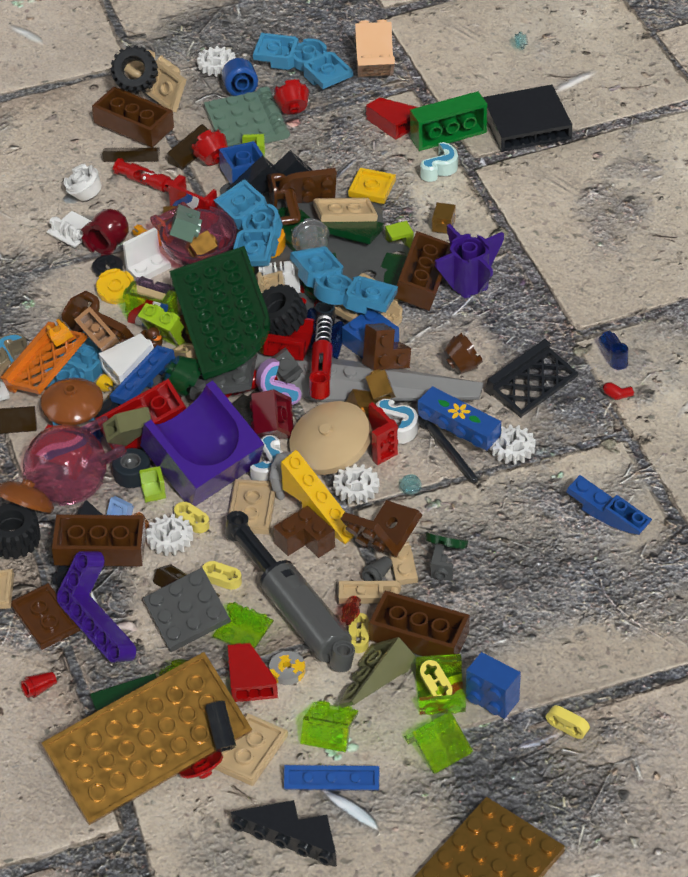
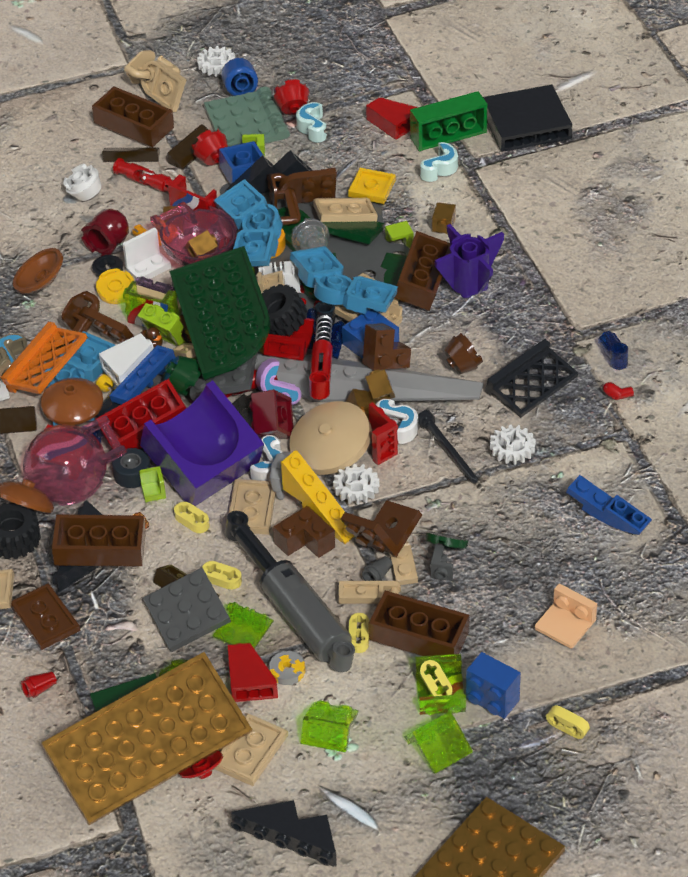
(38, 271): none -> dark orange dish
(59, 333): light orange tile -> none
(68, 228): white hinge -> none
(87, 614): dark purple beam -> none
(96, 329): medium nougat brick -> none
(119, 507): light blue tile -> none
(126, 426): olive slope -> none
(134, 54): black tyre -> none
(169, 534): white gear -> none
(186, 223): sand green brick -> none
(220, 726): black axle -> none
(288, 367): dark grey bracket -> none
(309, 56): dark azure plate -> none
(309, 122): none -> light aqua animal
(331, 778): blue hinge -> none
(351, 610): clear red axle -> none
(374, 48): light nougat bracket -> none
(378, 667): olive wedge -> none
(411, 484): clear light blue plate -> none
(459, 418): blue brick -> none
(521, 40): clear light blue plate -> none
(567, 617): none -> light nougat bracket

